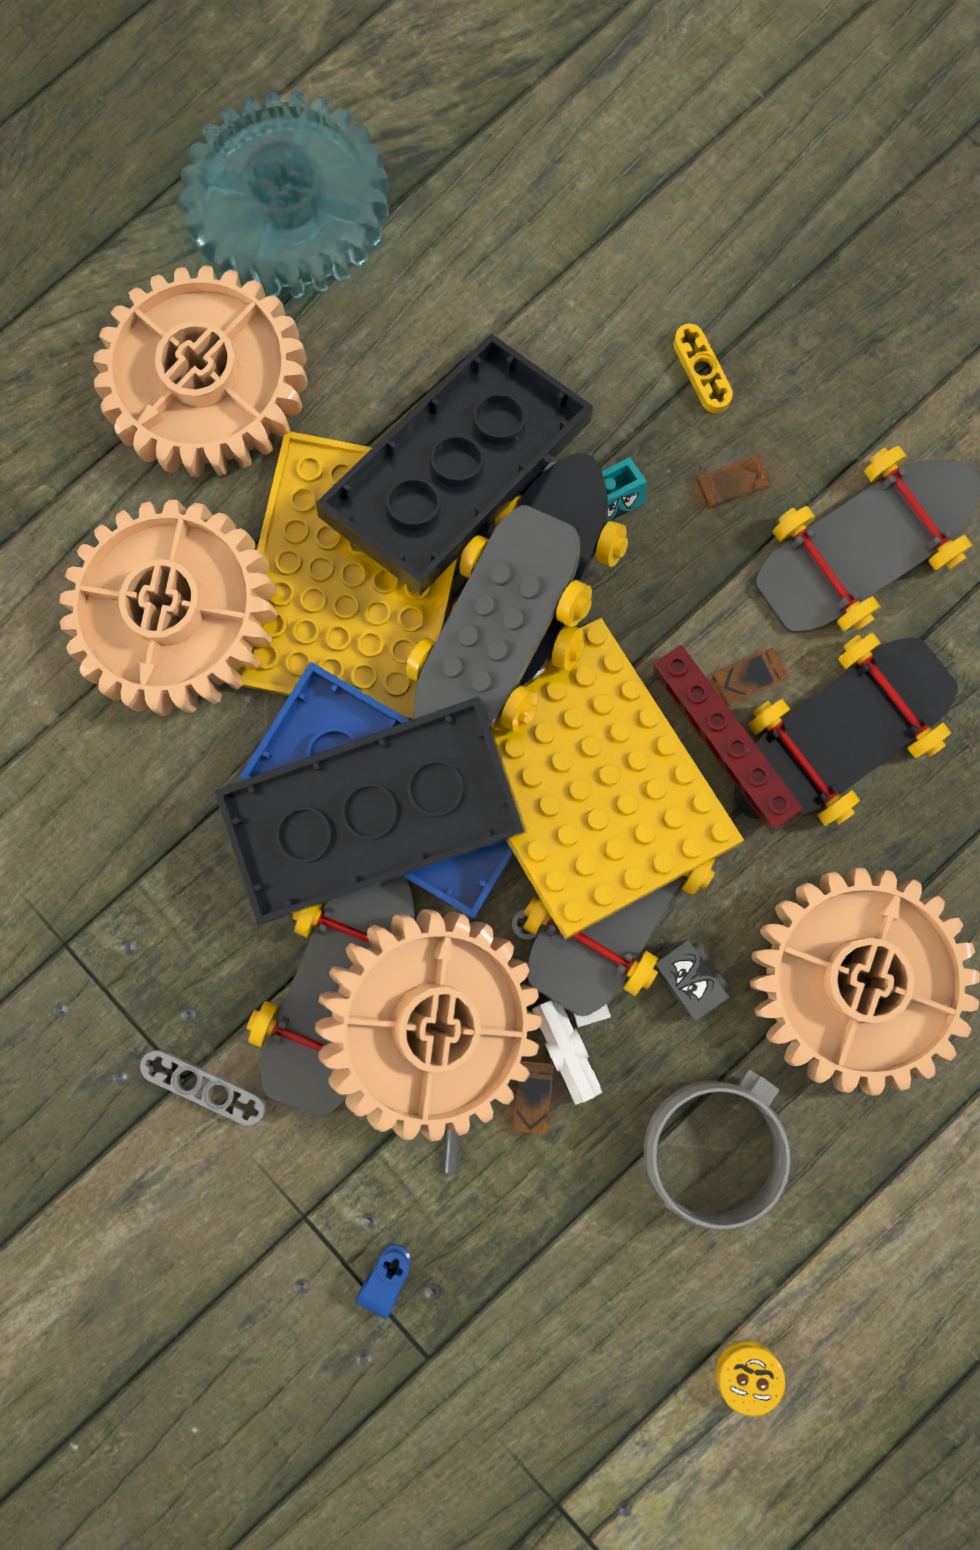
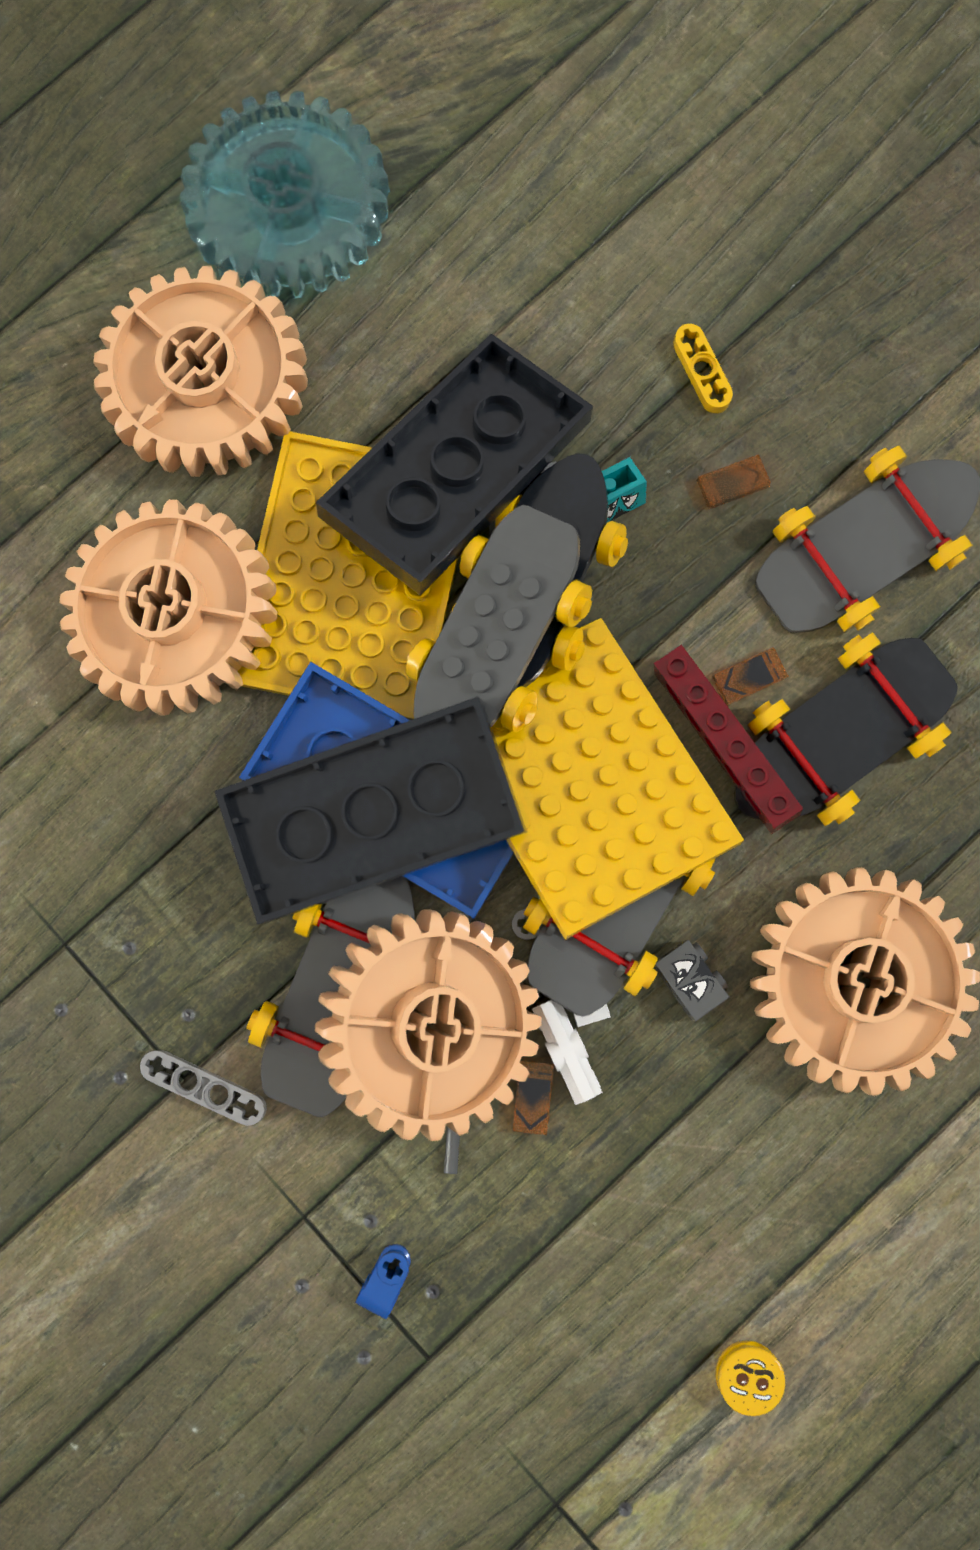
(761, 1094): light grey cylinder -> none

